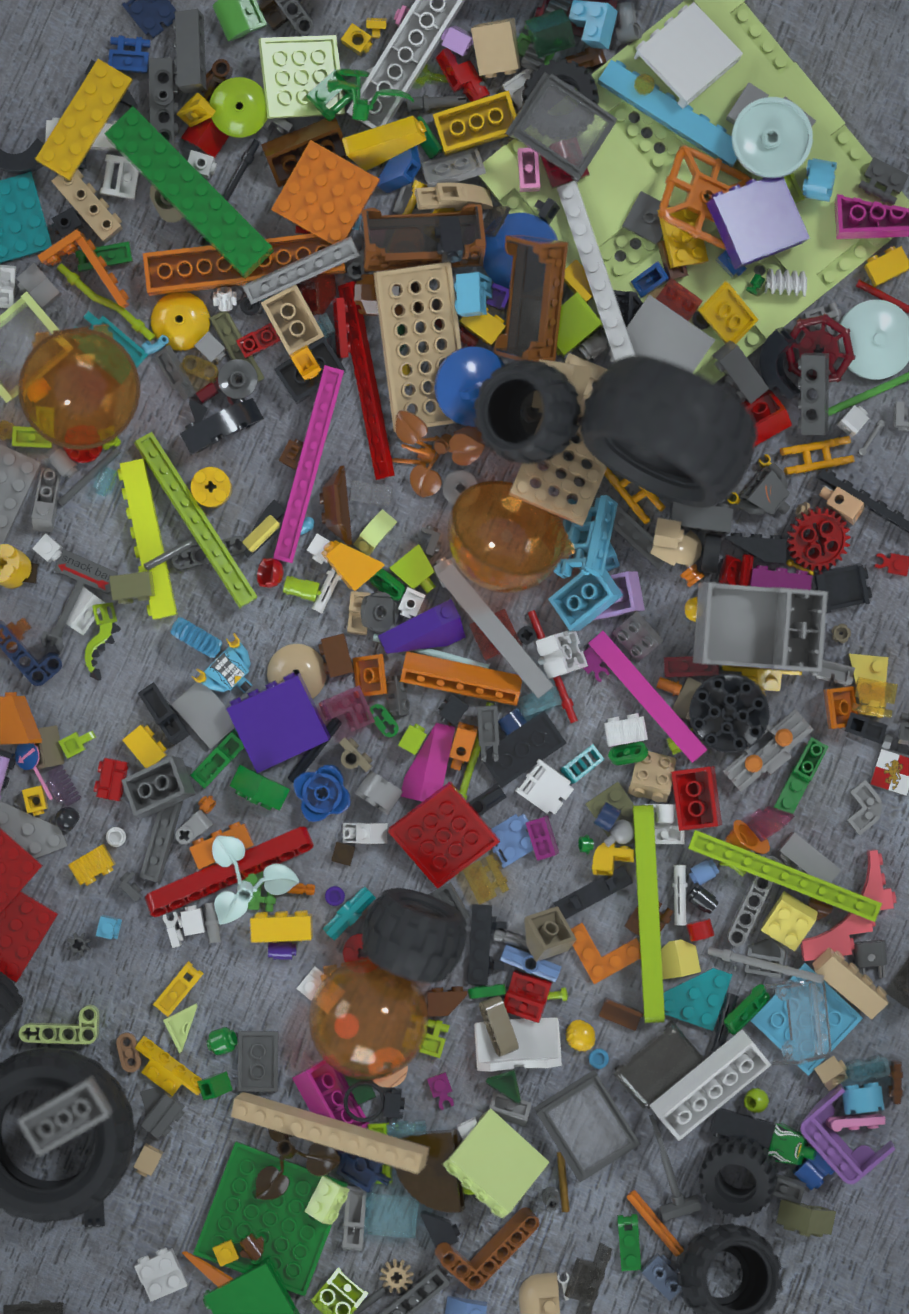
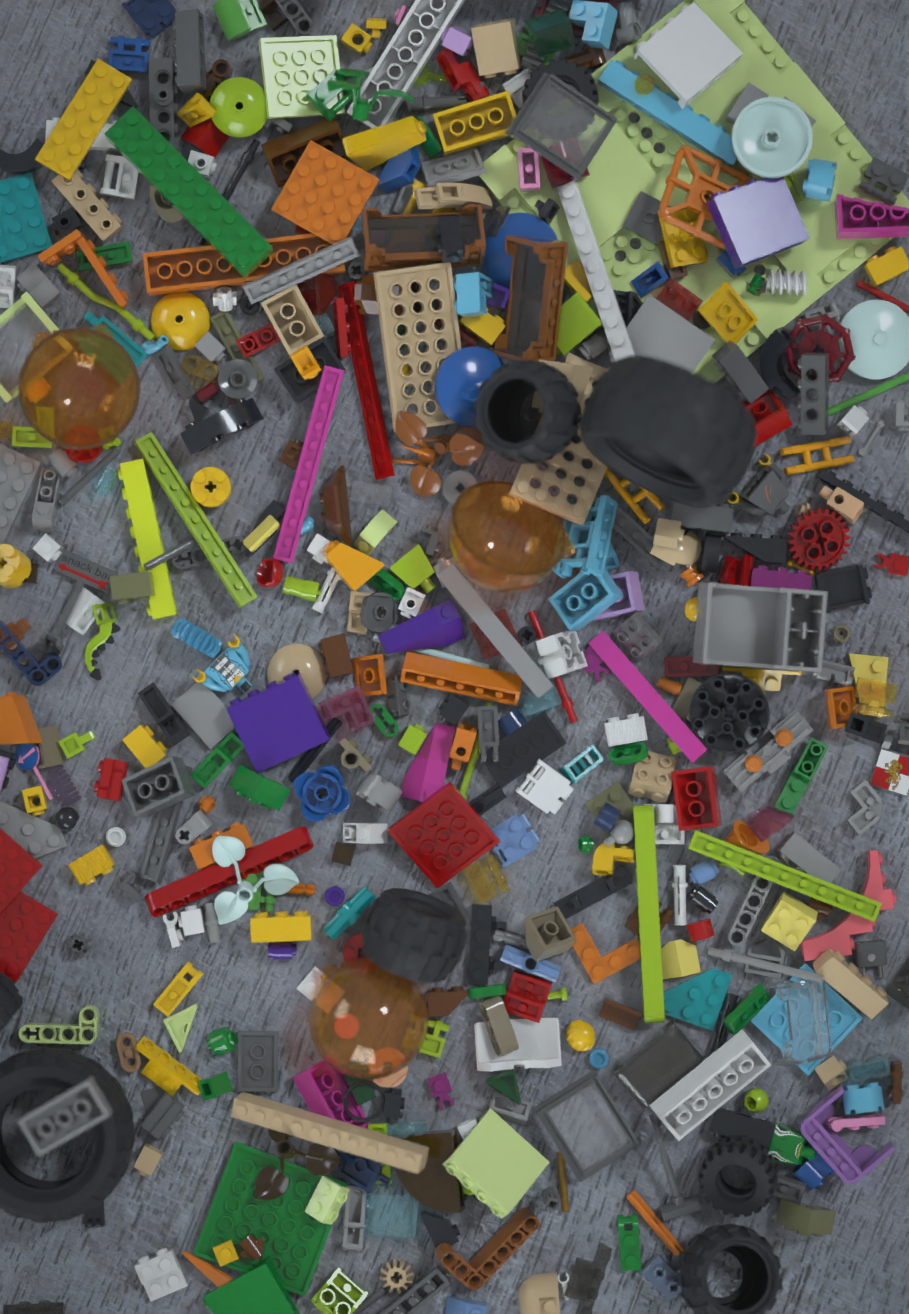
(108, 927): medium azure brick -> none
(542, 838): magenta hinge -> none

